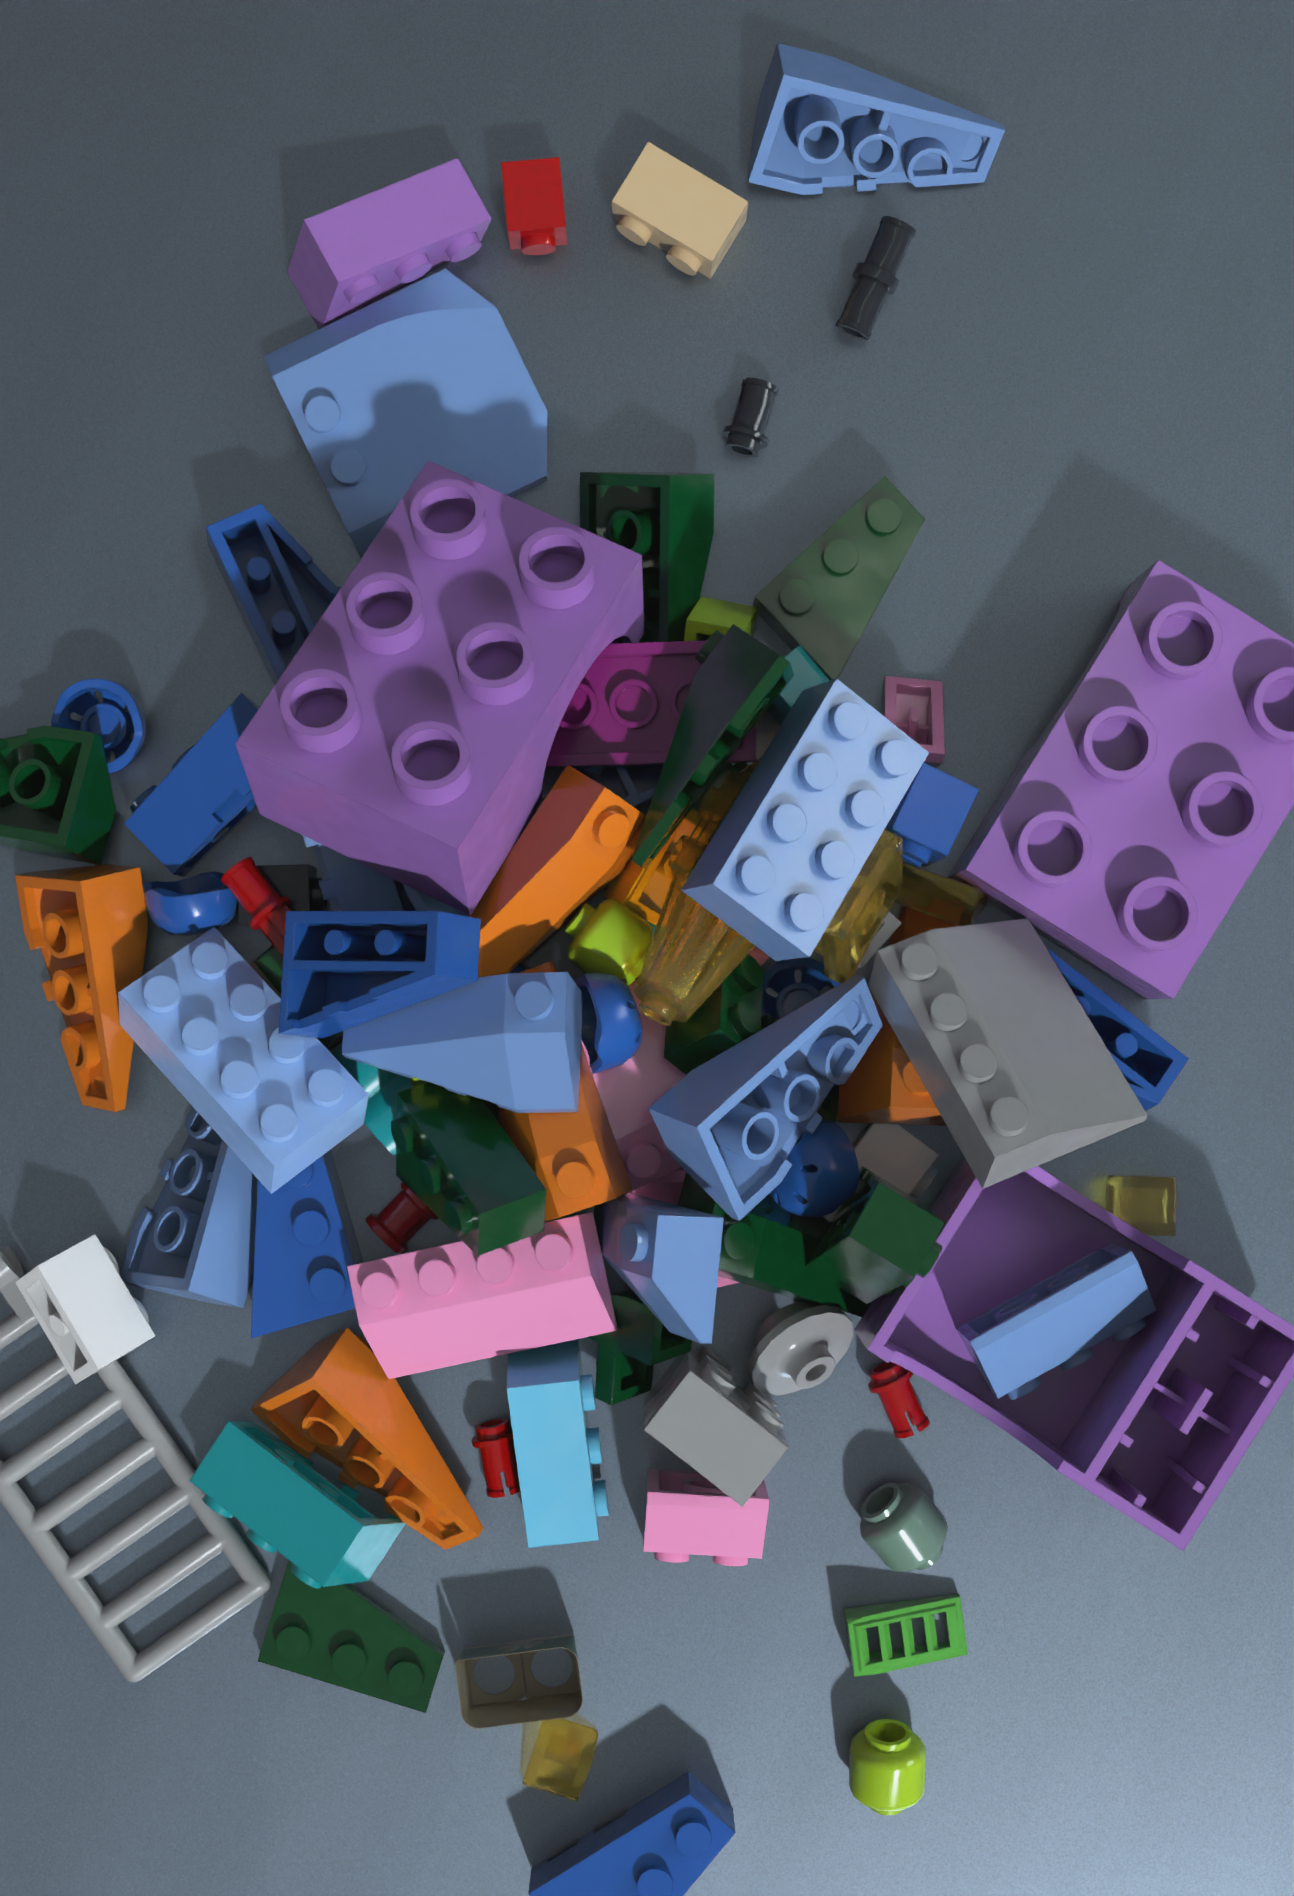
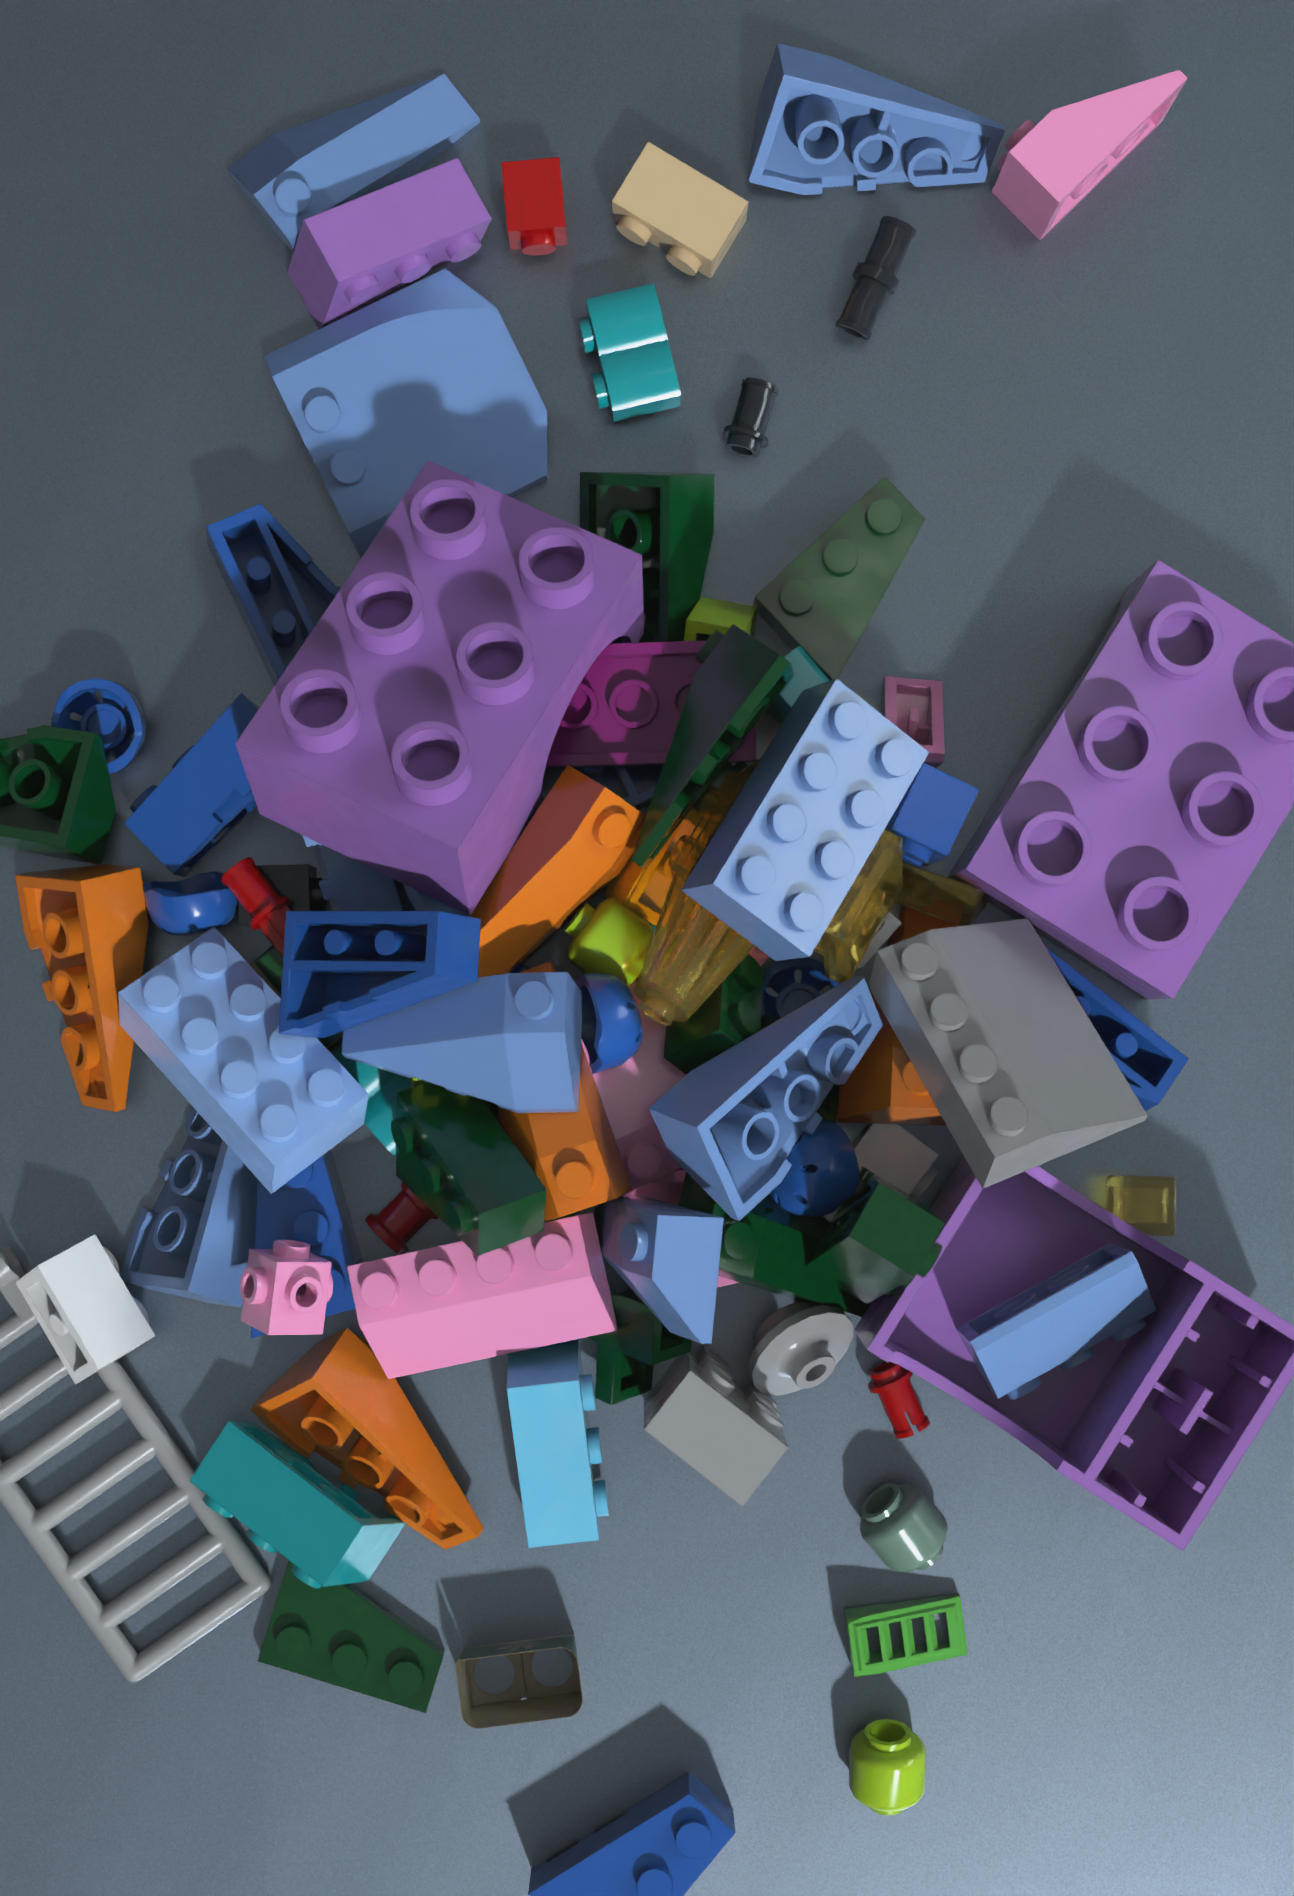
(286, 1289): none -> bright pink brick
(351, 152): none -> medium blue wedge
(497, 1455): red pin -> none
(561, 1758): clear yellow slope -> none
(631, 352): none -> teal brick
(695, 1517): bright pink slope -> none
(1076, 147): none -> bright pink slope

